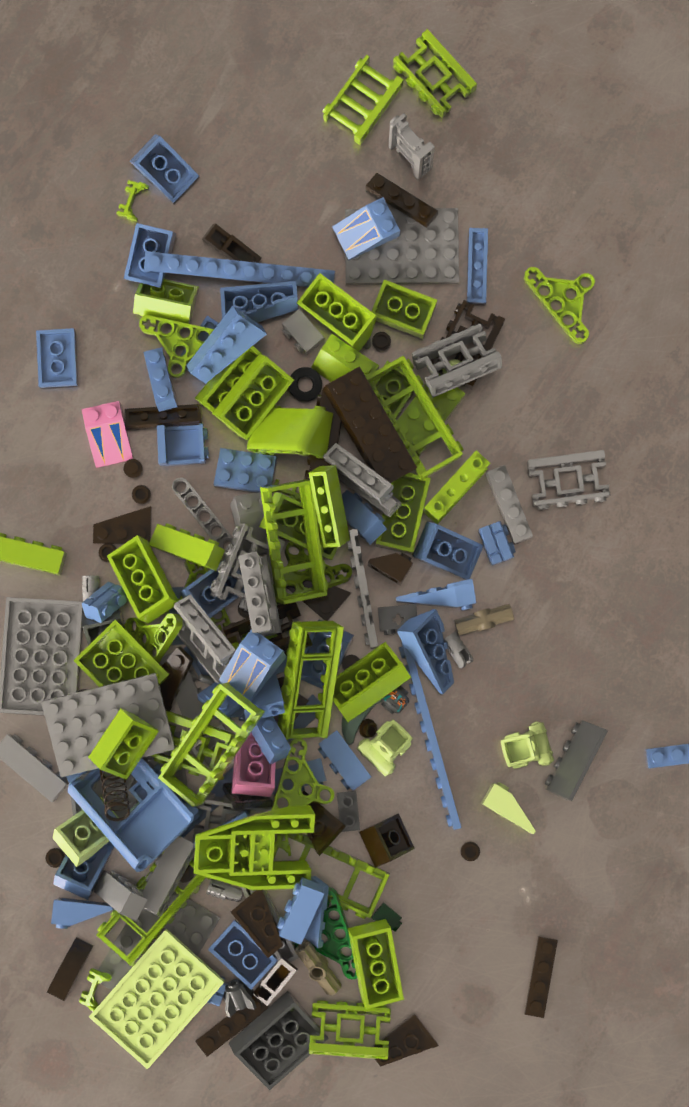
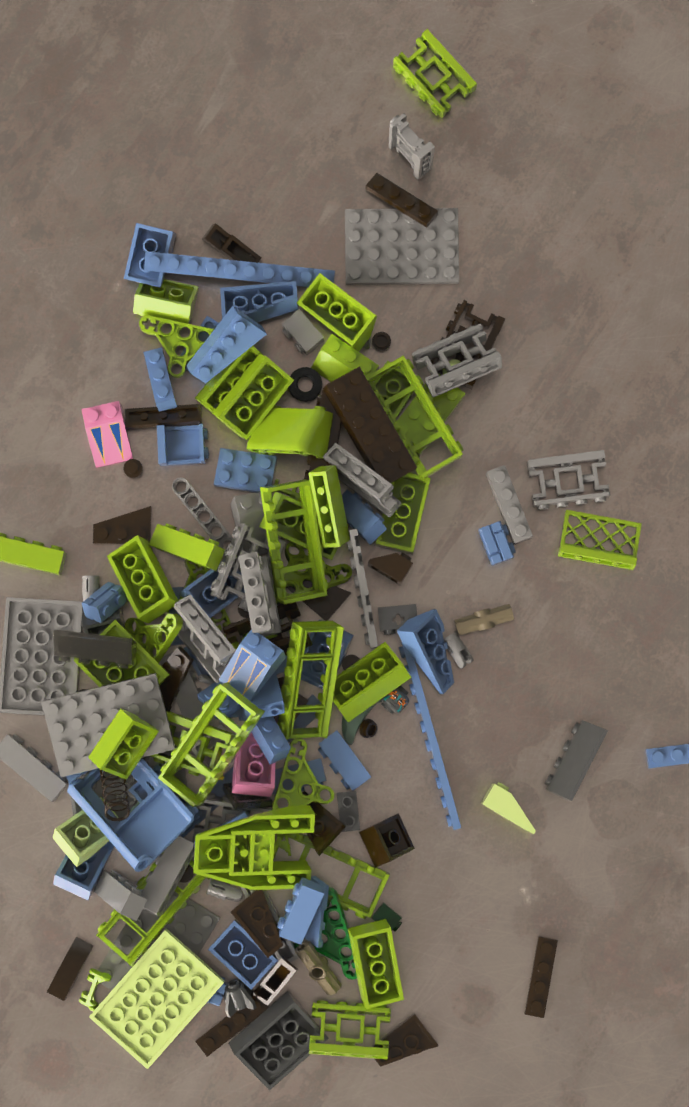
(54, 857): dark brown plate -> none
(56, 358): medium blue plate -> none
(73, 911): medium blue slope -> none
(94, 648): none -> clear smoke slope
(105, 550): dark brown plate -> none
(136, 188): lime piece -> none
(141, 494): dark brown plate -> none
(164, 168): medium blue slope -> none
(366, 229): medium blue slope -> none
(381, 101): lime fence -> none
(386, 746): yellowish green piece -> none
(404, 309): lime brick -> none
(447, 550): medium blue slope -> none
(453, 595): medium blue wedge -> none
(456, 487): lime fence -> none
(470, 851): dark brown plate -> none
(477, 265): medium blue plate -> none
(527, 747): yellowish green piece -> none
(558, 292): lime beam -> none
(594, 555): none -> lime fence

